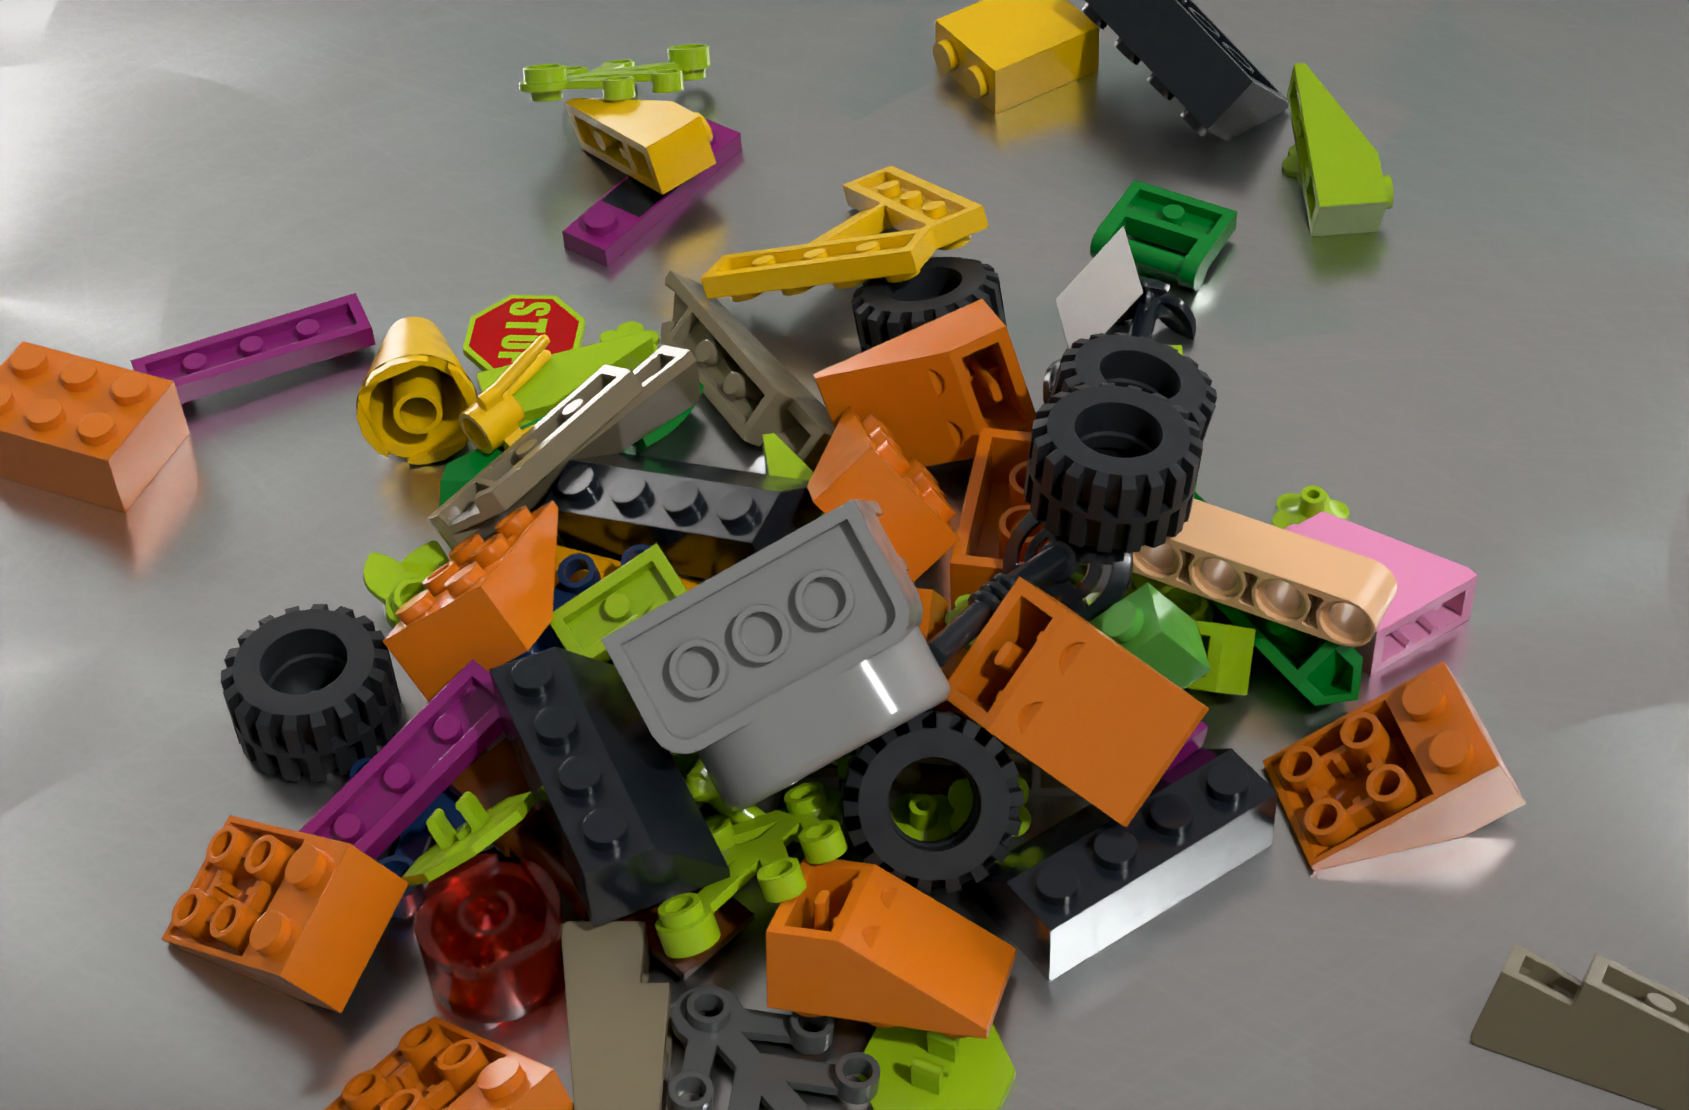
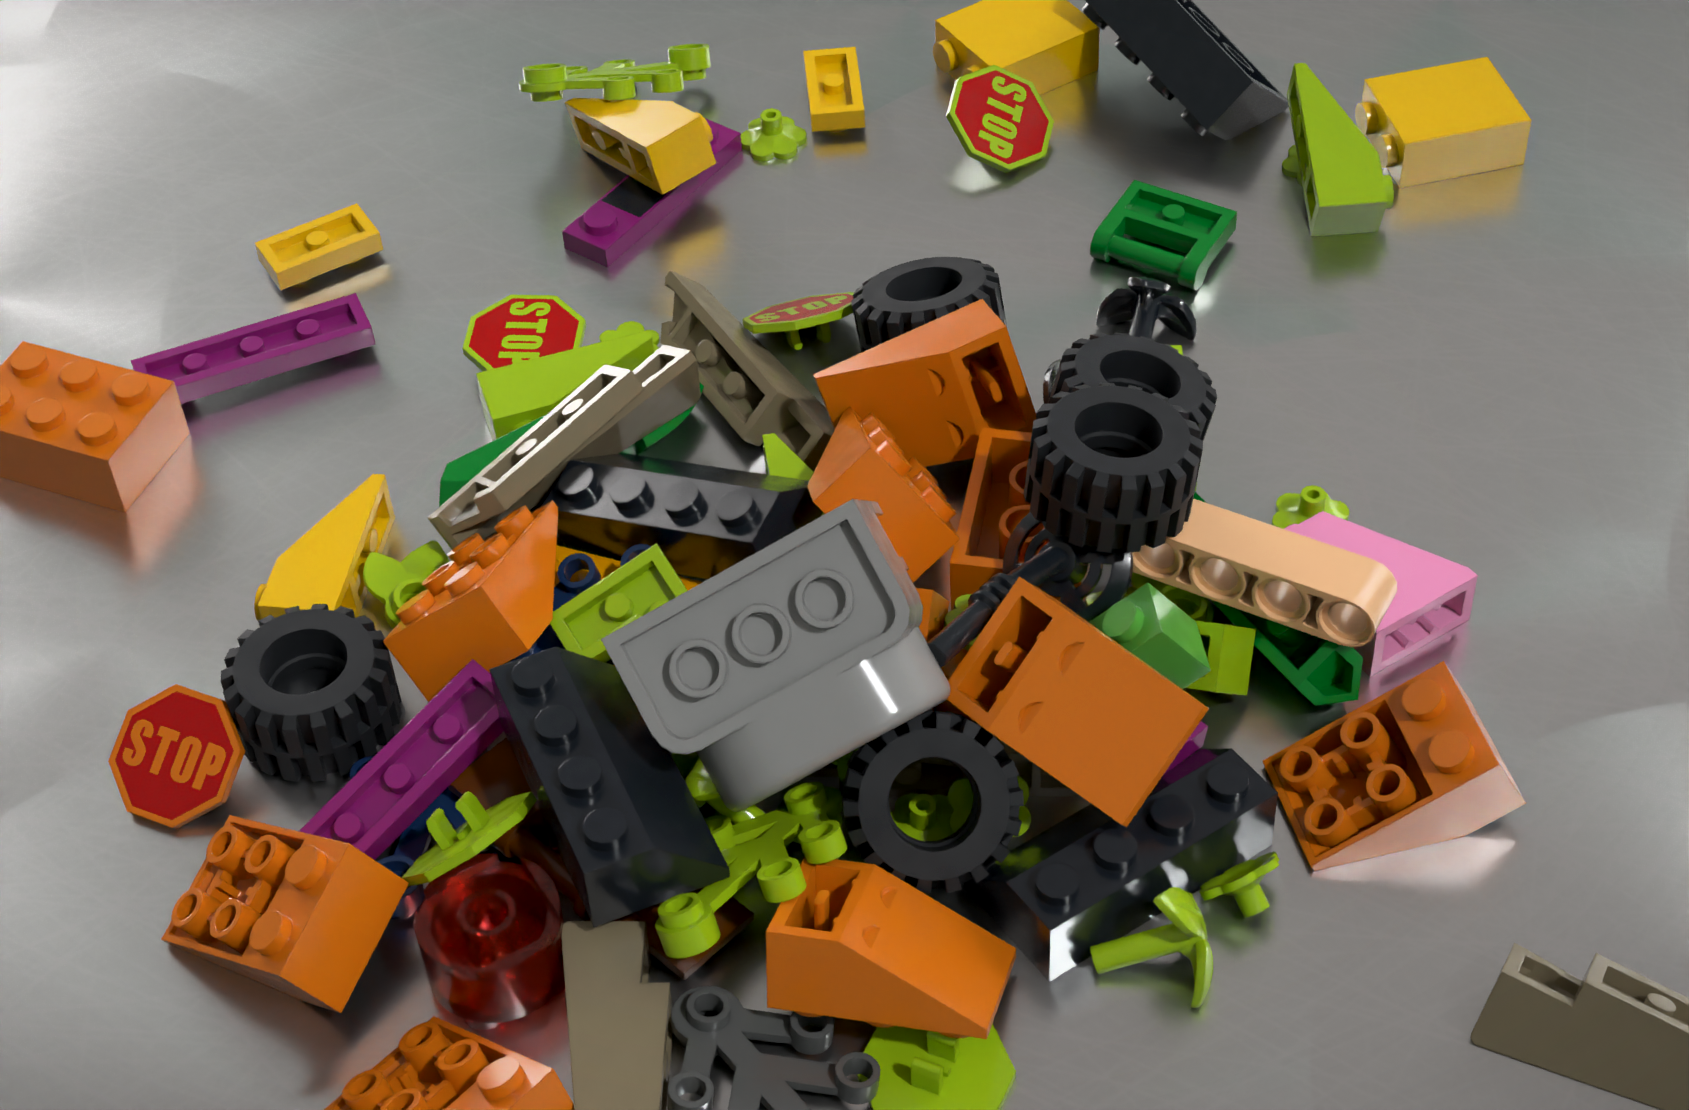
(176, 756): none -> piece
(319, 246): none -> yellow plate
(331, 556): none -> yellow slope
(415, 395): yellow cone -> none
(496, 413): yellow plant -> none
(772, 136): none -> lime plant
(800, 314): none -> lime piece
(834, 89): none -> yellow plate
(855, 250): yellow plate -> none
(1000, 119): none -> piece
(1100, 291): white sticker -> none
(1184, 935): none -> lime plant
(1243, 883): none -> lime plant
(1443, 122): none -> yellow brick

